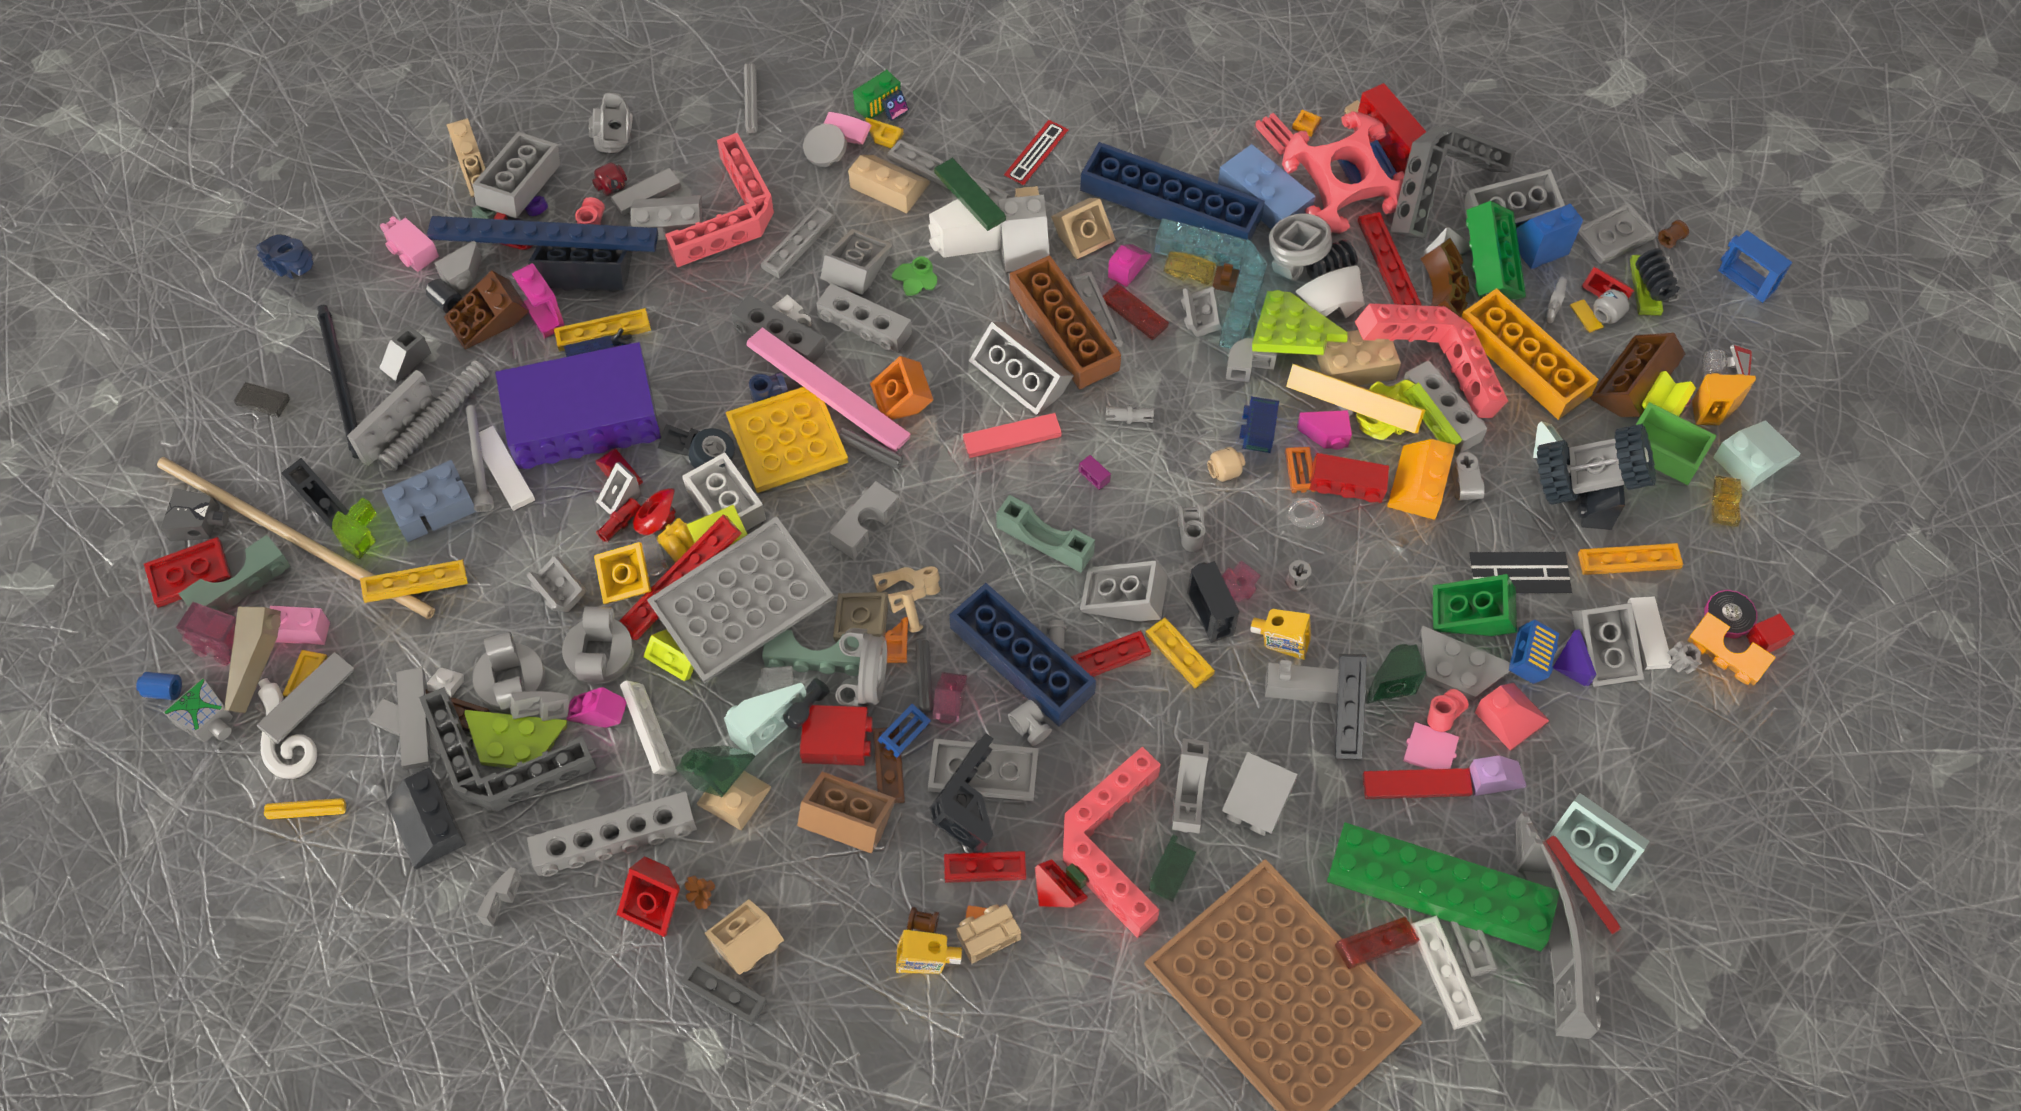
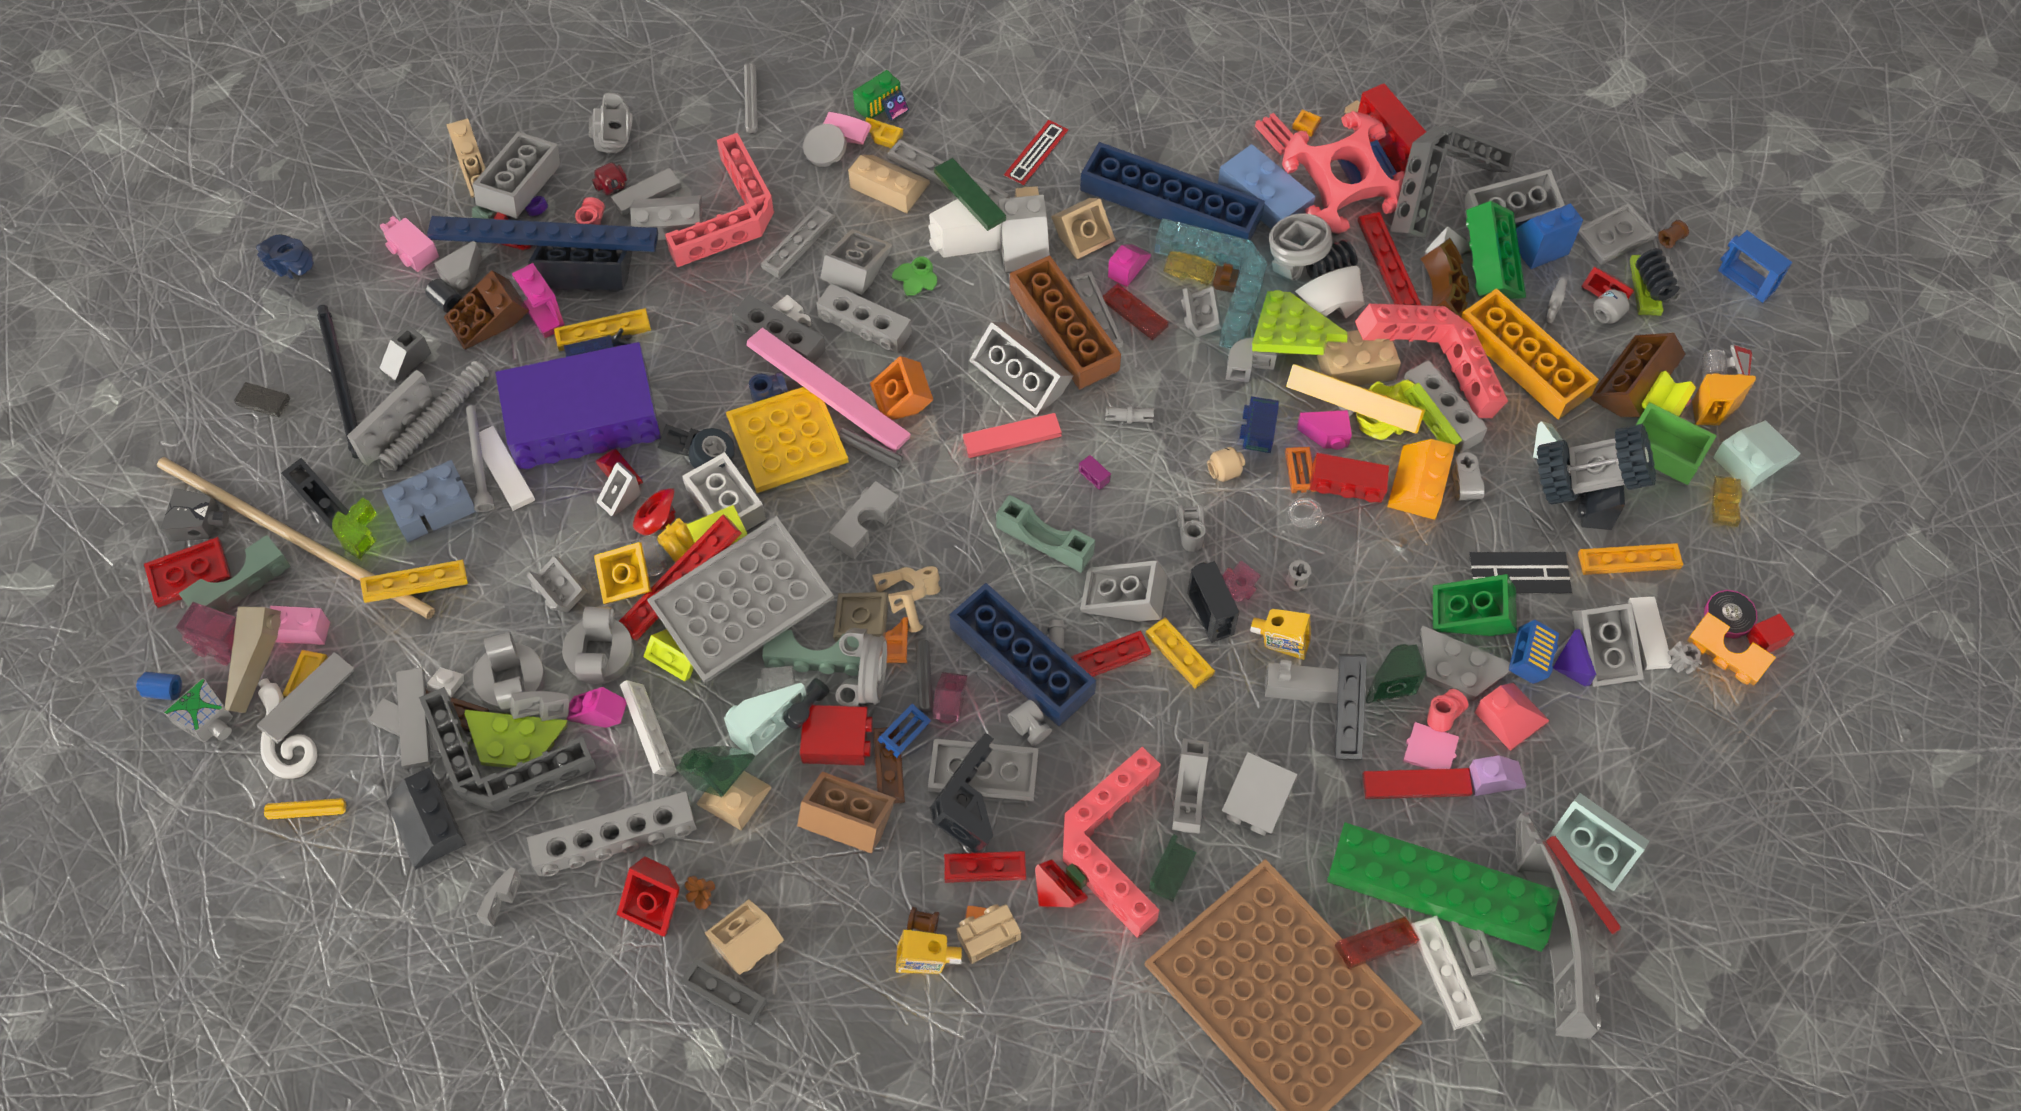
(618, 520): red pin -> none
(1586, 316): yellow window -> none

